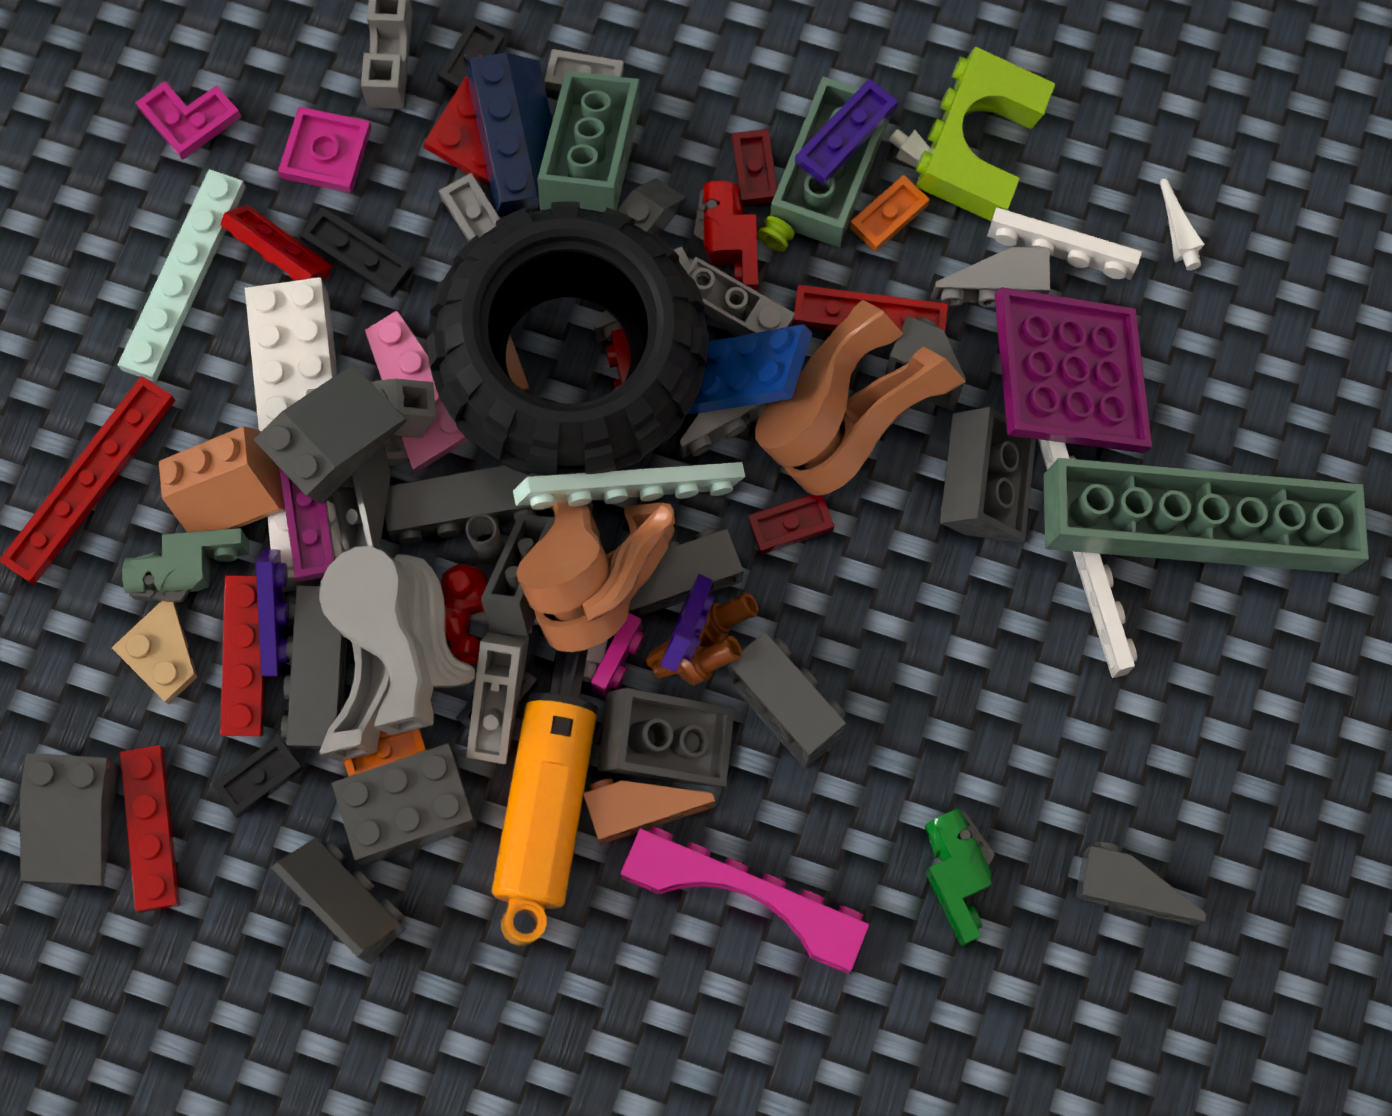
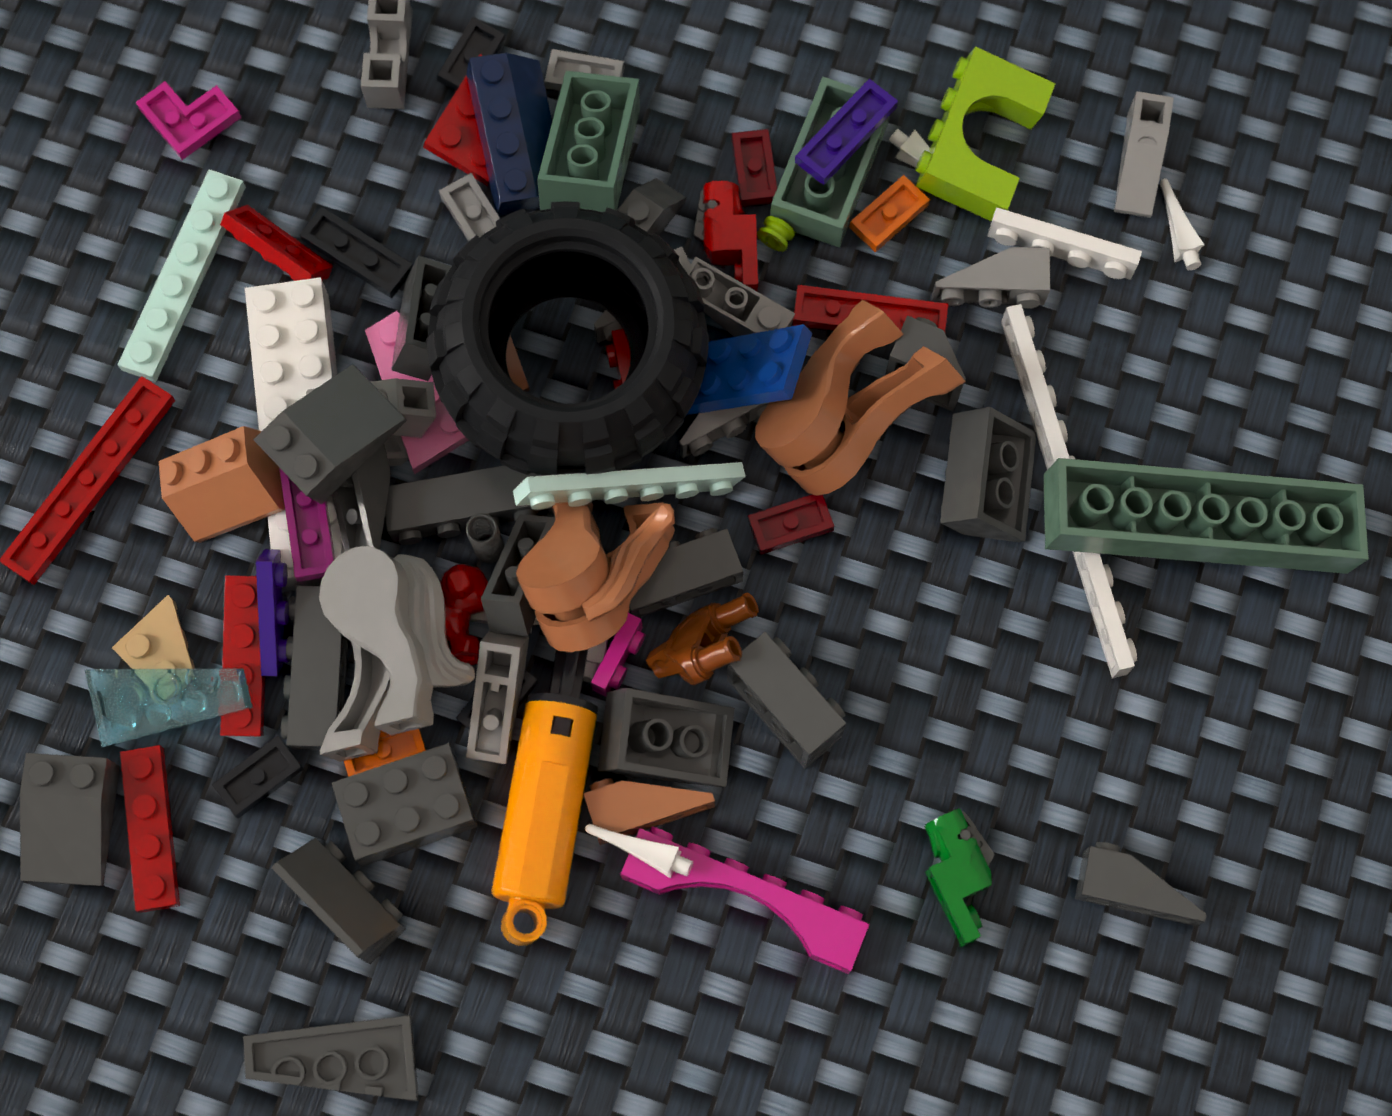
(153, 701): none -> clear light blue wing
(183, 564): sand green plate -> none
(325, 149): dark pink plate -> none
(345, 1057): none -> dark grey wing
(411, 340): none -> dark grey brick
(658, 855): none -> white piece
(689, 624): dark purple plate -> none
(1072, 371): magenta plate -> none
(1143, 153): none -> light grey slope

